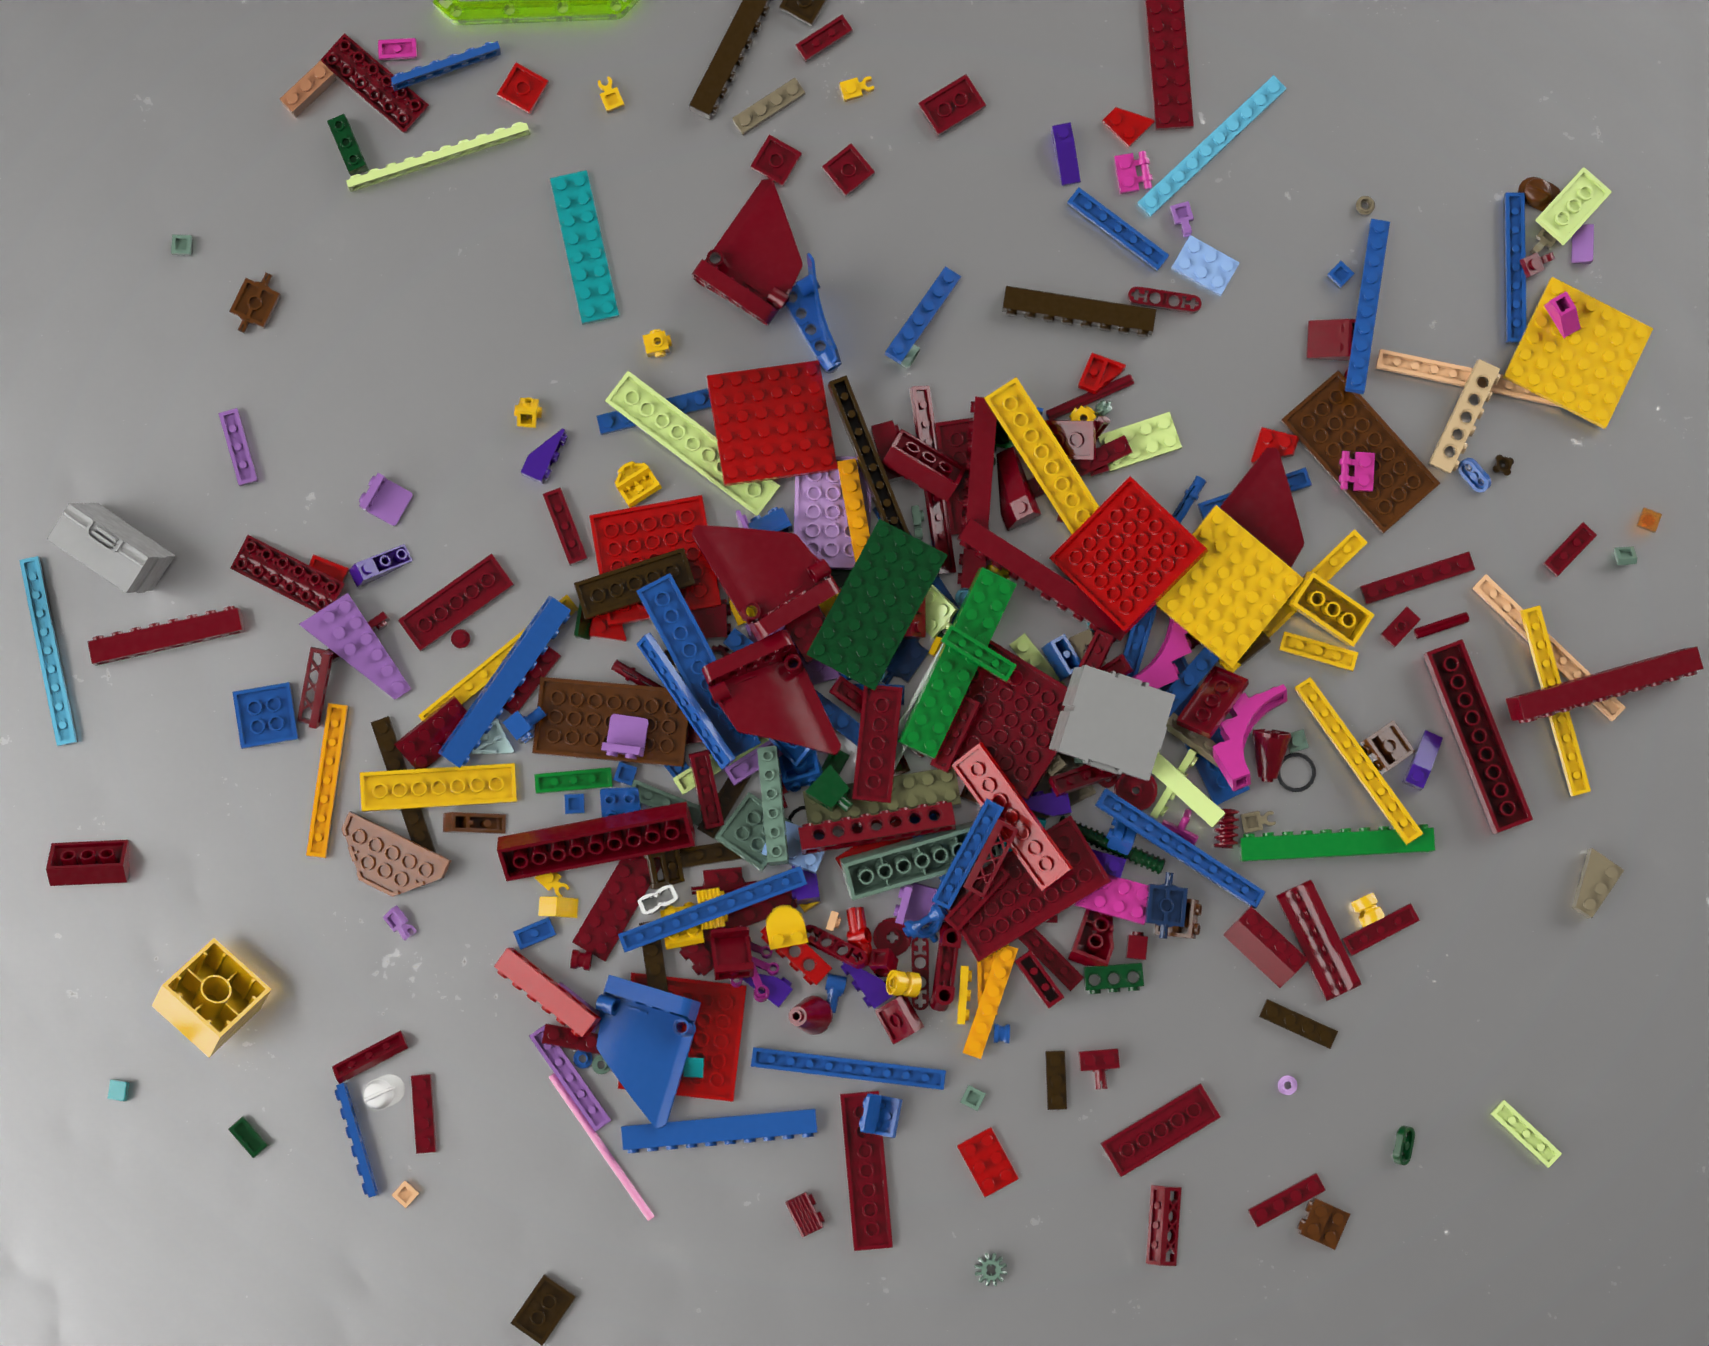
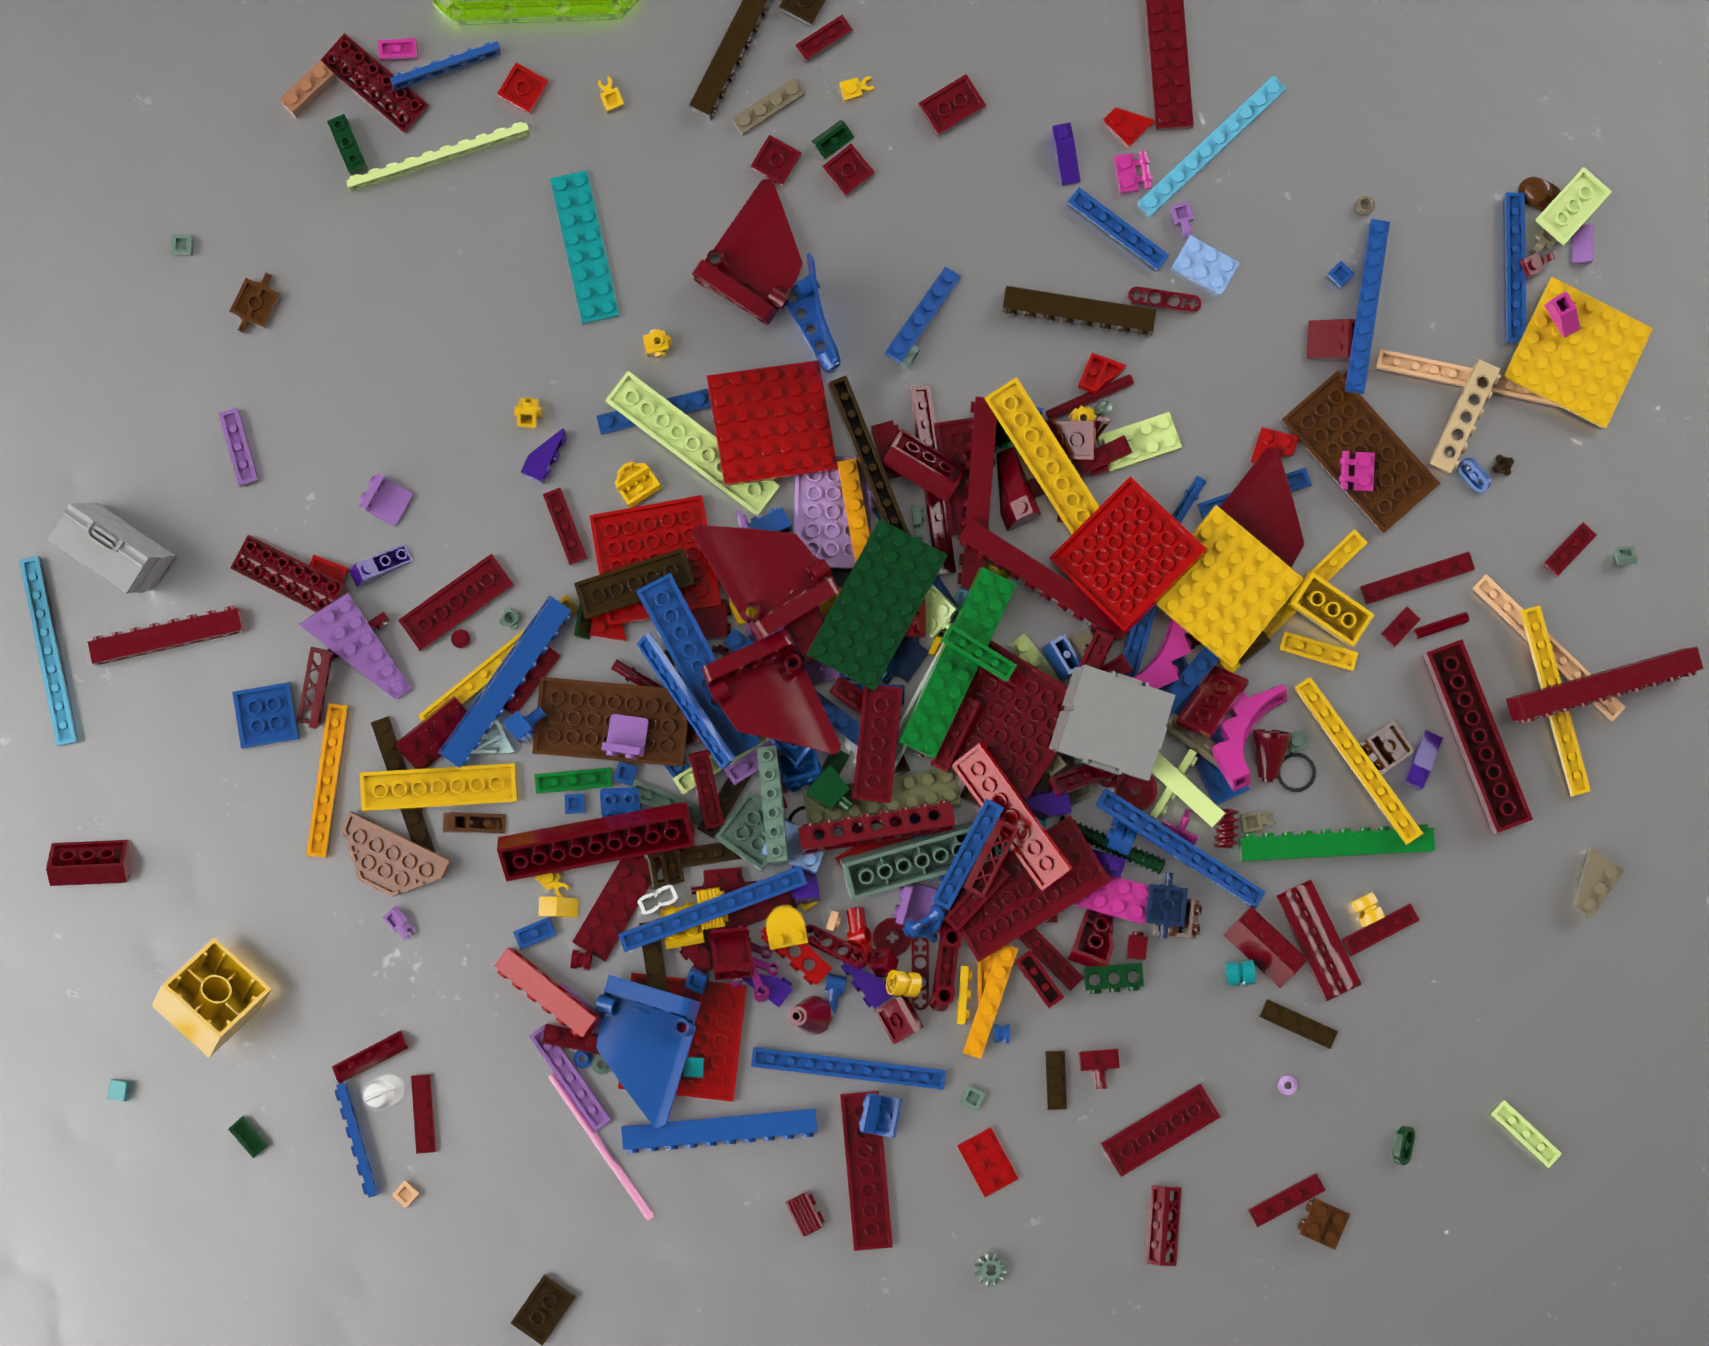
(510, 613): none -> sand green plate
(697, 981): none -> blue plate
(832, 139): none -> dark green slope
(1240, 973): none -> teal wheel
(1649, 520): clear orange plate -> none

